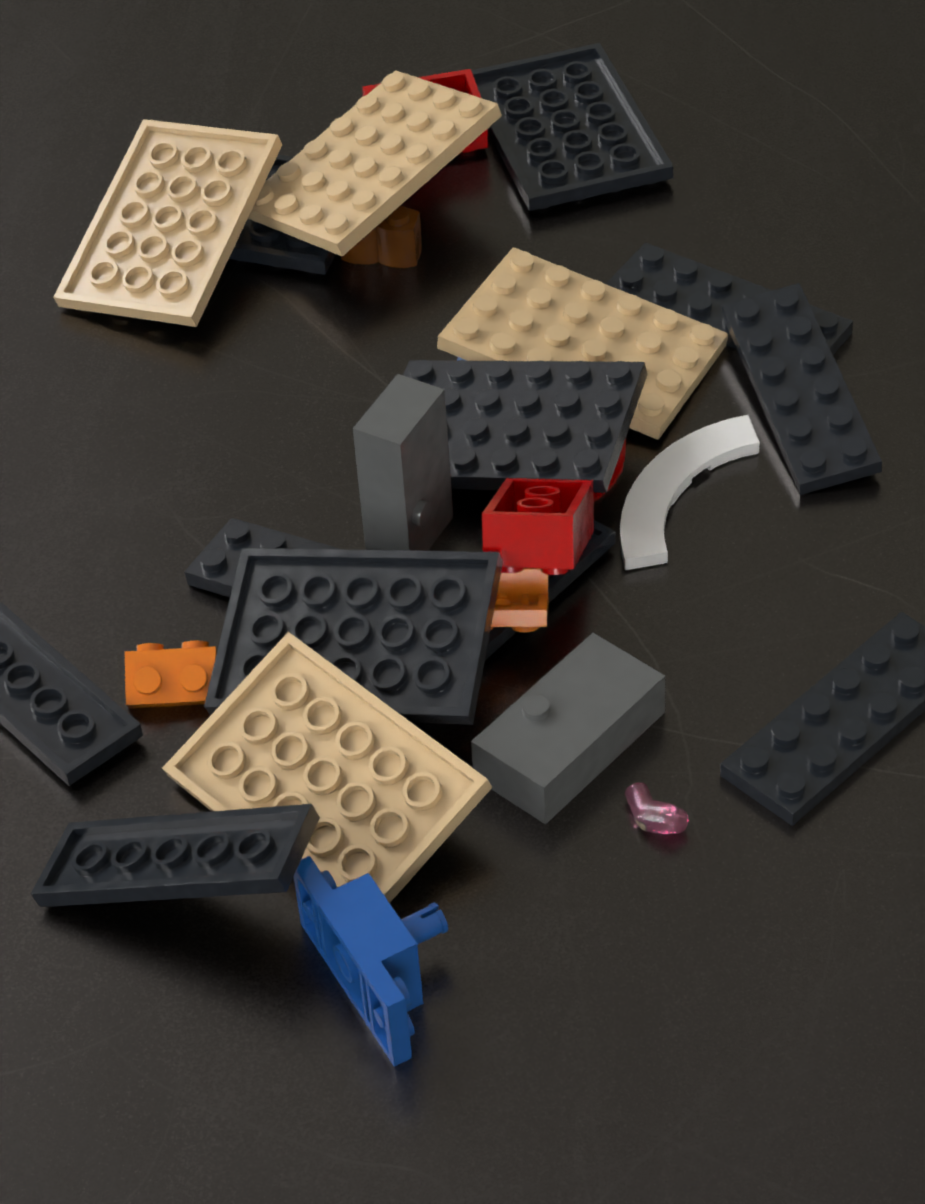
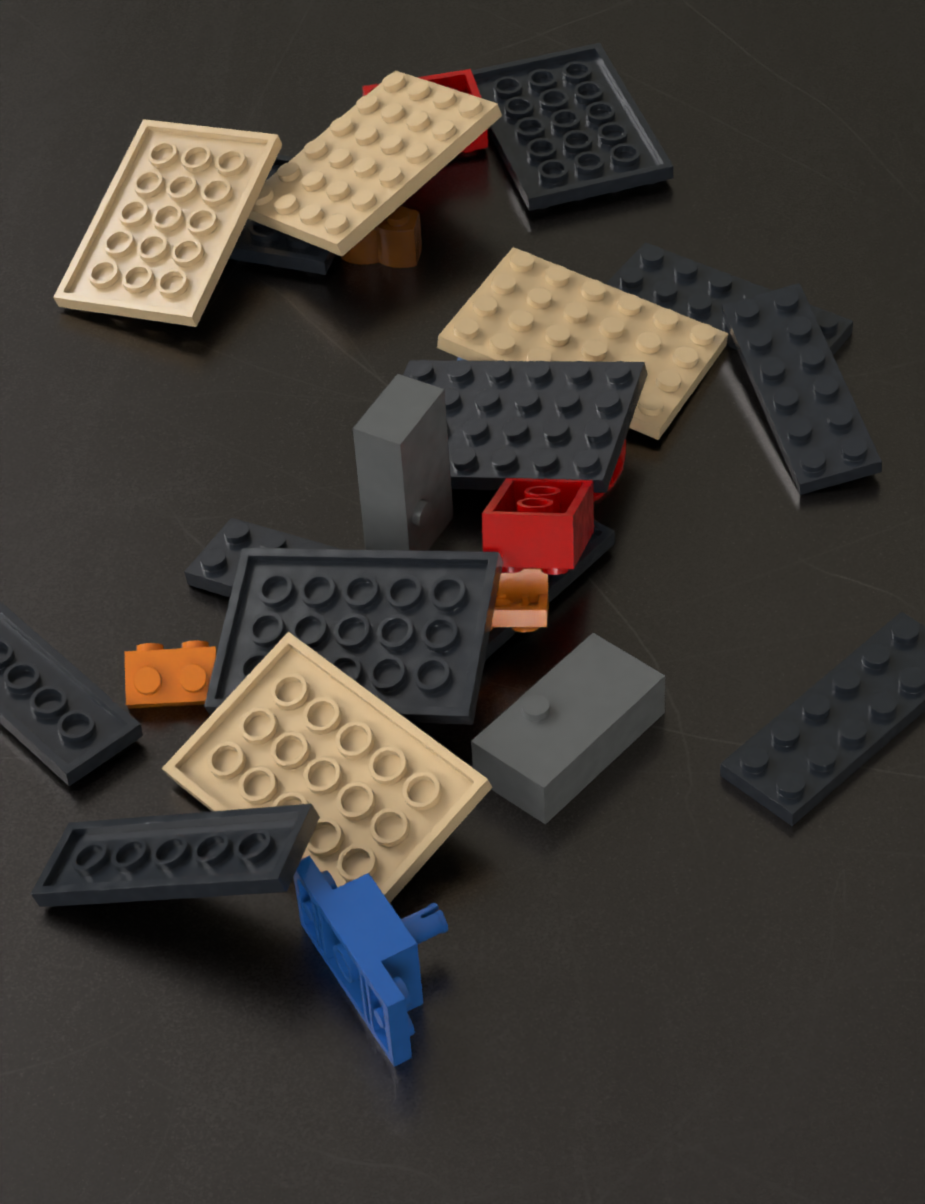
(655, 815): clear pink arm -> none
(667, 477): white tile -> none

